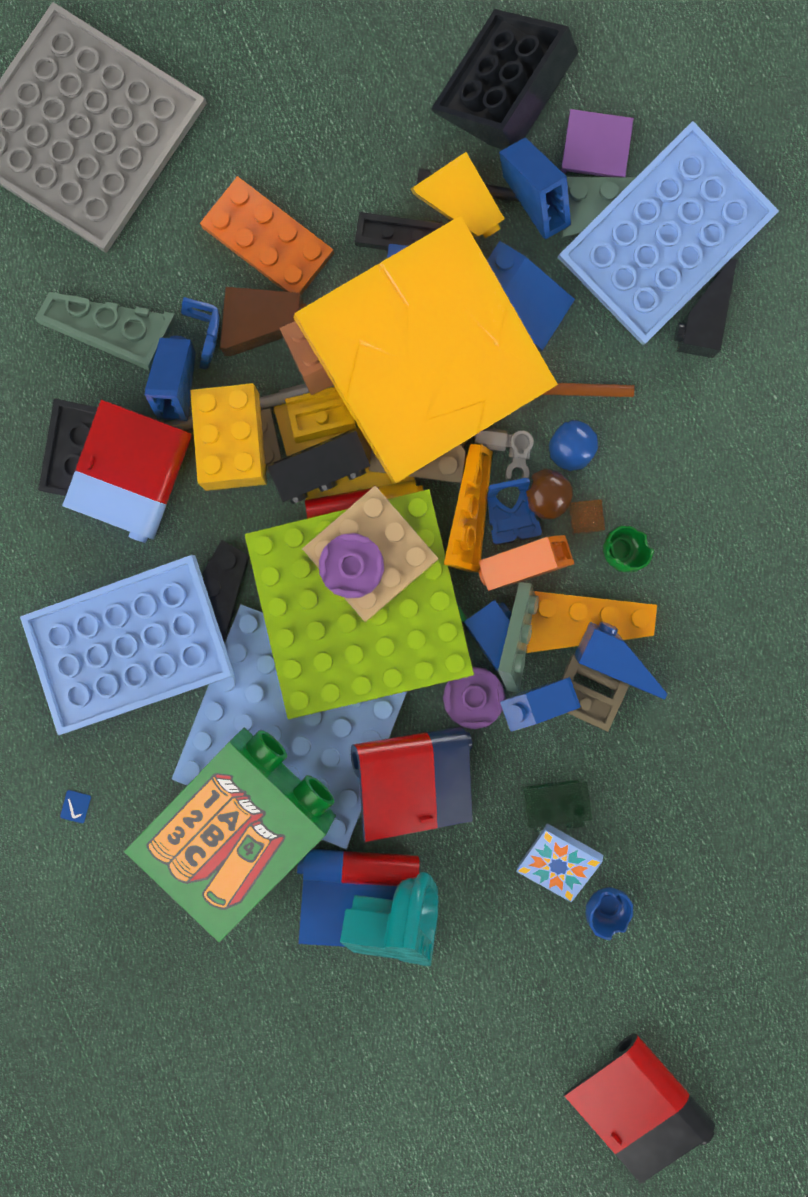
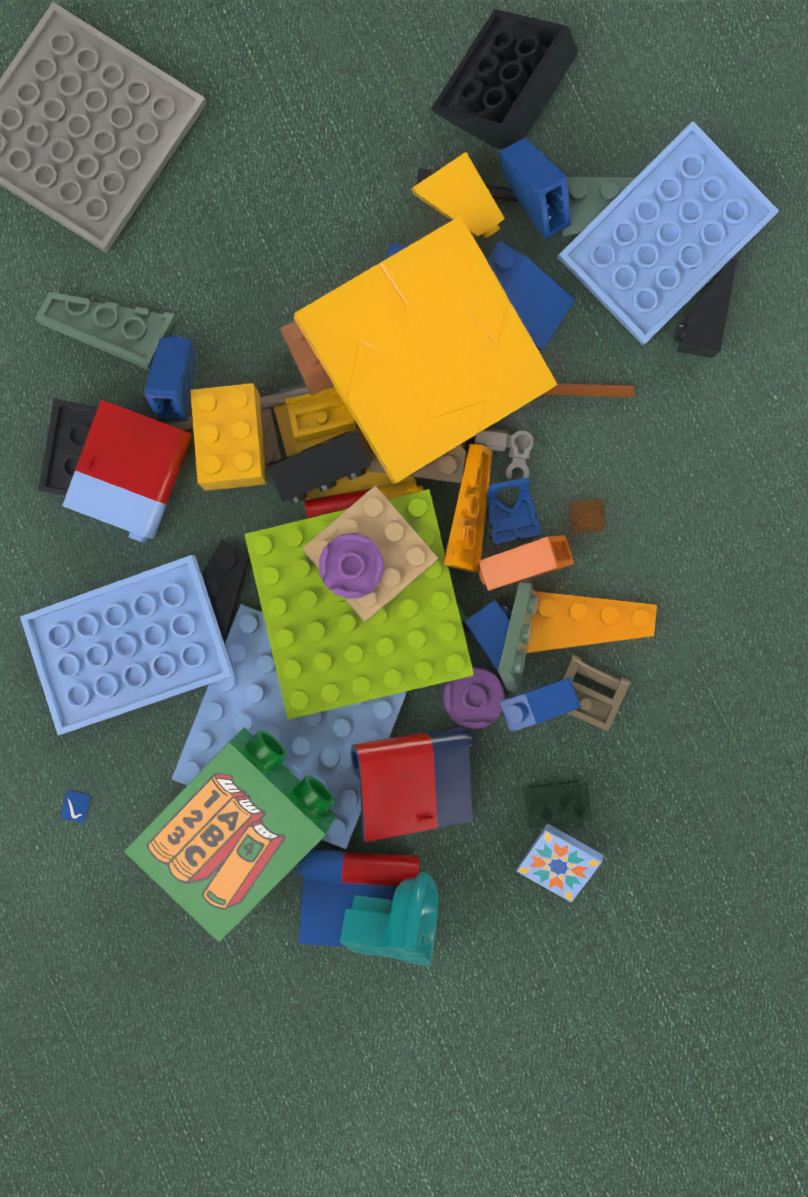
(210, 341): blue piece -> none
(255, 317): reddish brown slope -> none
(266, 237): orange plate -> none
(380, 230): black plate -> none
(549, 494): reddish brown hair -> none
(573, 445): blue hair -> none
(596, 144): medium lavender piece -> none
(609, 654): blue slope -> none
(609, 912): blue hair -> none
(627, 549): green hair -> none
(641, 1110): door -> none

